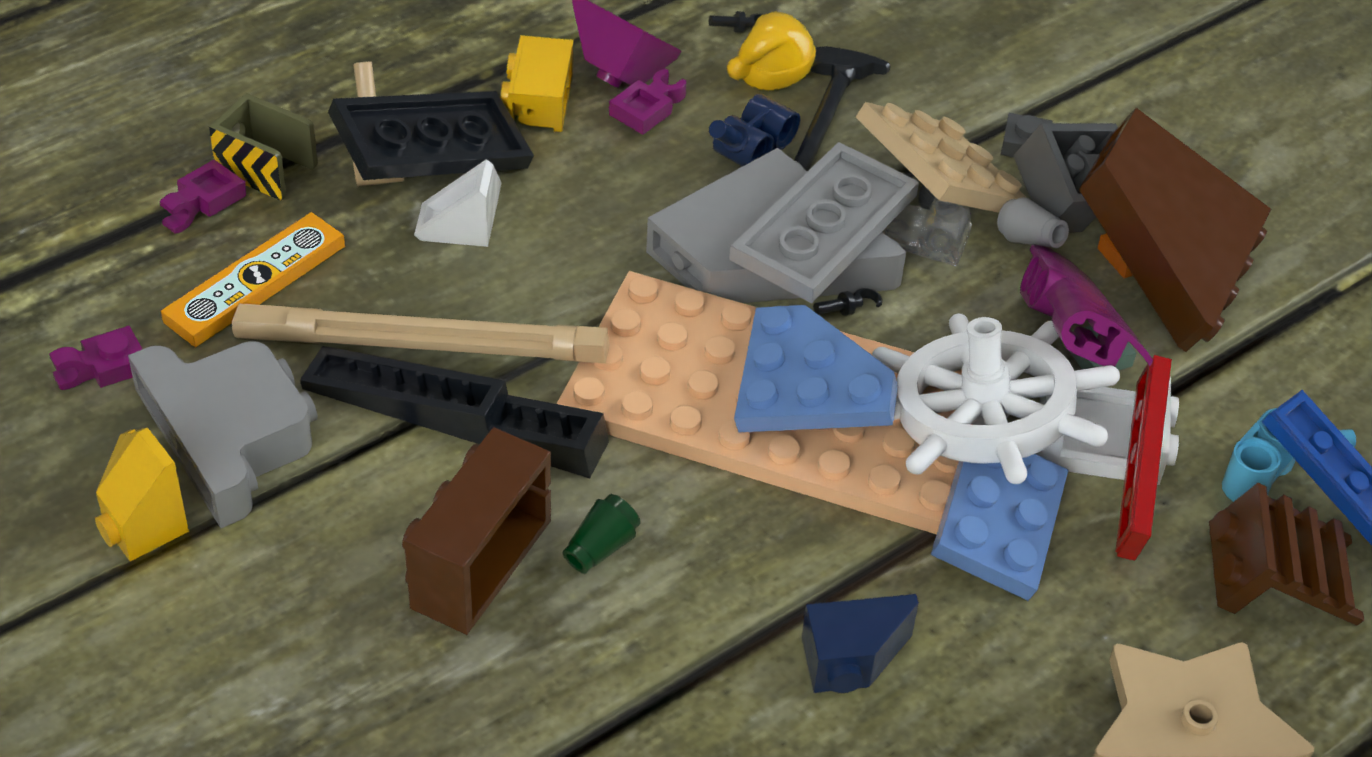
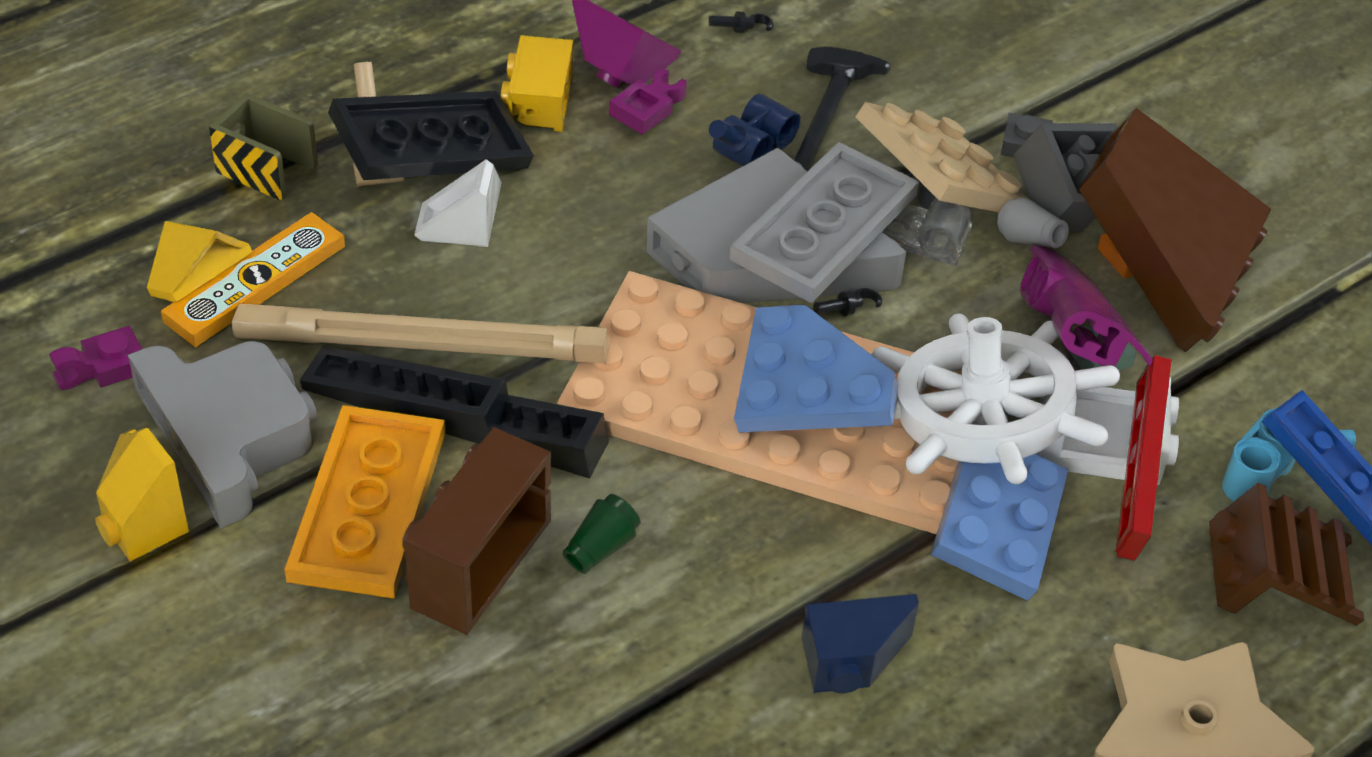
(190, 258): none -> yellow slope
(204, 190): magenta plate -> none
(365, 501): none -> light orange plate
(774, 53): yellow piece -> none

